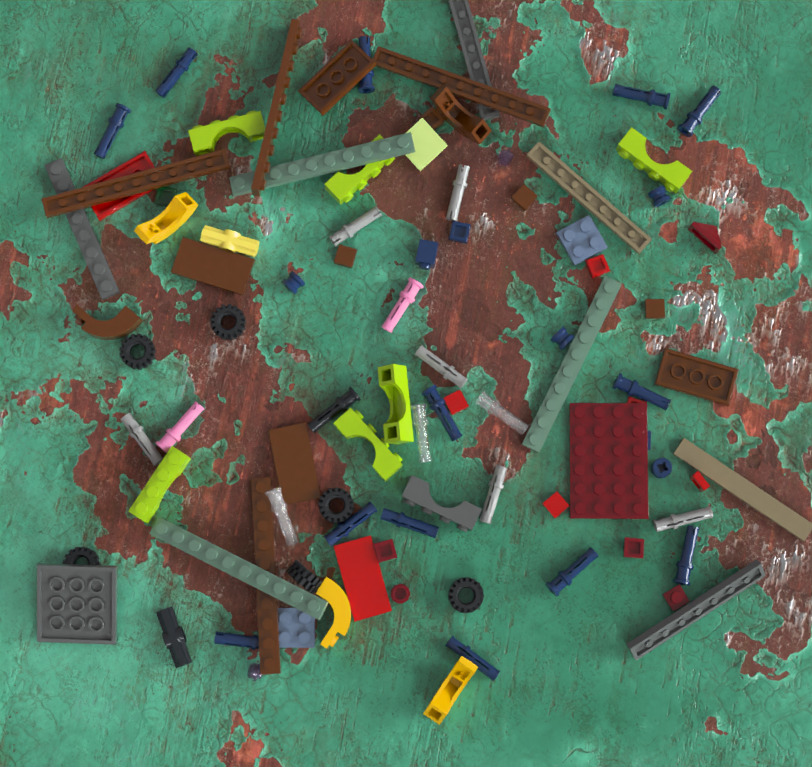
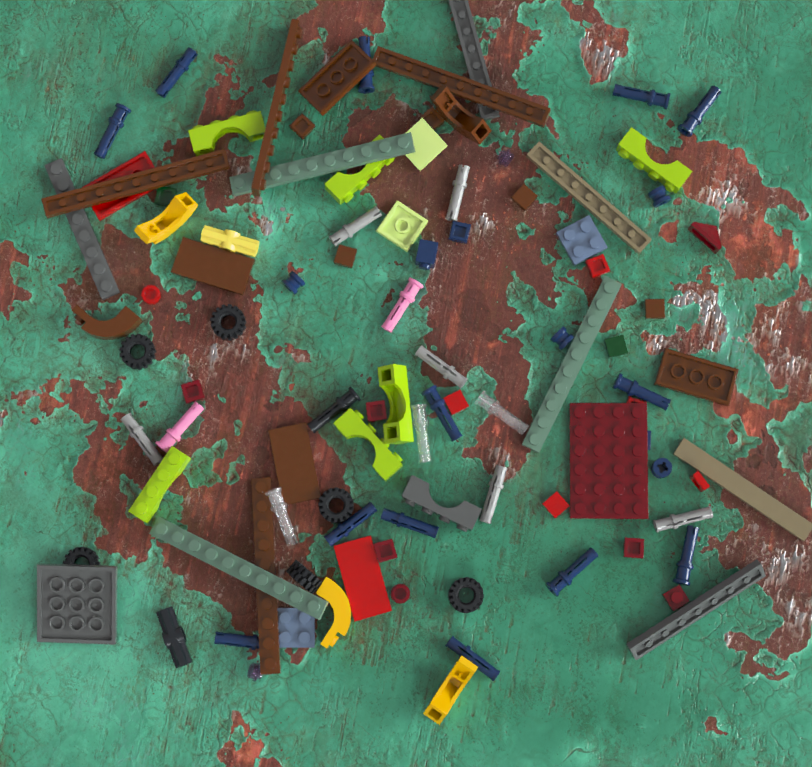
(150, 294): none -> red tile
(192, 391): none -> dark red plate
(302, 126): none -> reddish brown tile
(376, 411): none -> dark red plate
(402, 226): none -> yellowish green tile
(616, 346): none -> dark green tile

